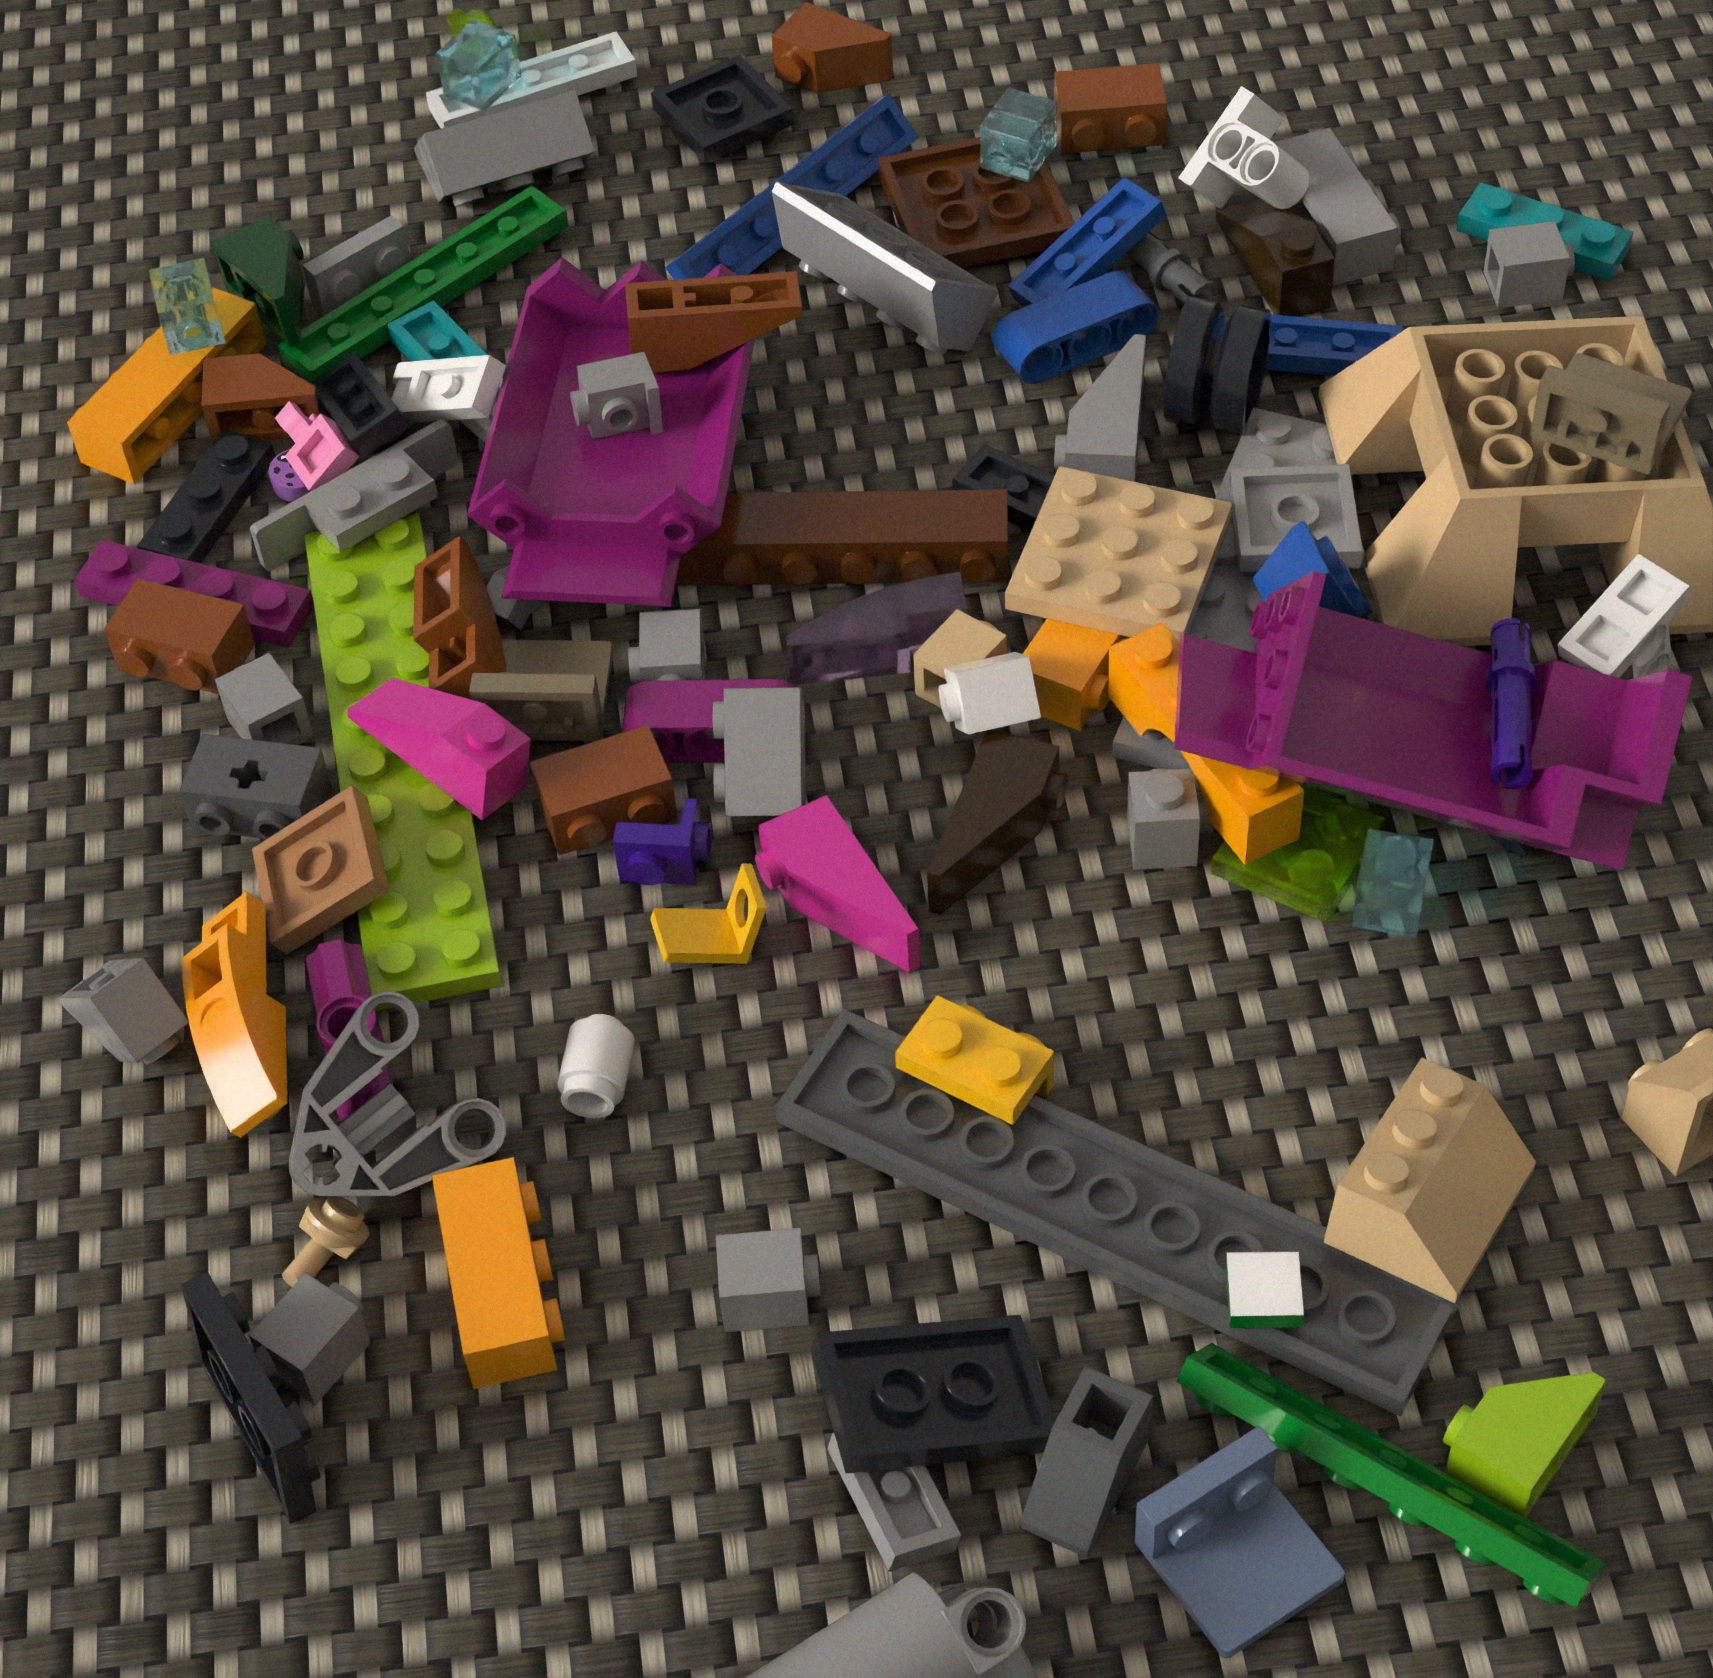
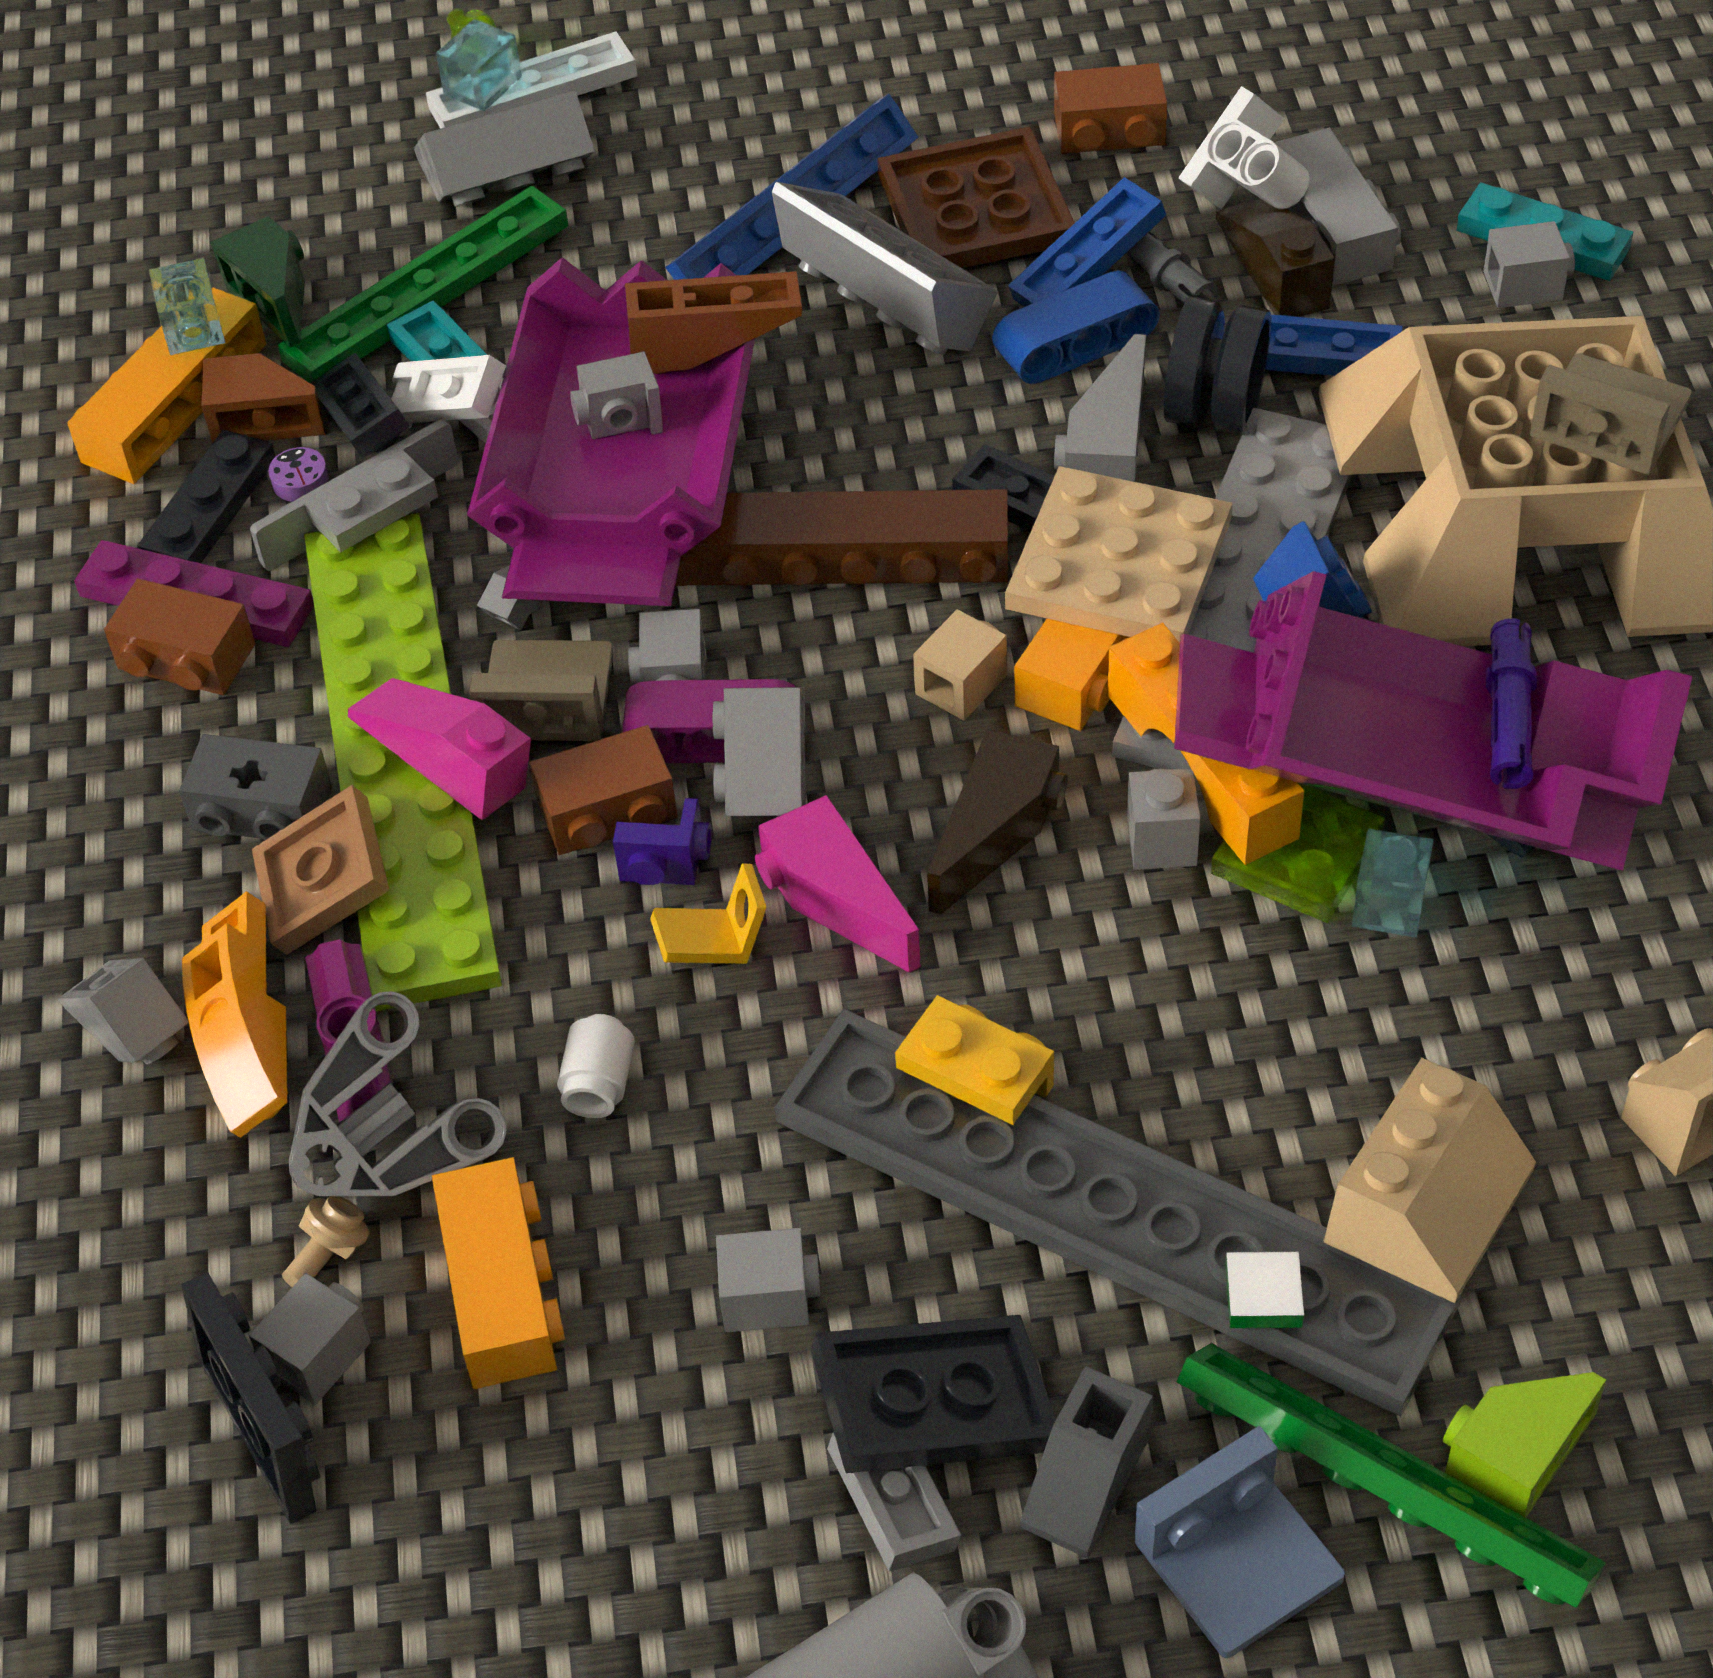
(264, 703): light grey brick -> none
(319, 447): bright pink plate -> none
(356, 264): light grey plate -> none
(455, 619): dark orange slope -> none
(722, 108): black plate -> none
(830, 51): dark orange slope -> none
(873, 631): slope -> none
(989, 693): white brick -> none
(1018, 134): clear light blue brick -> none
(1277, 498): light grey plate -> none
(1628, 624): white tile -> none

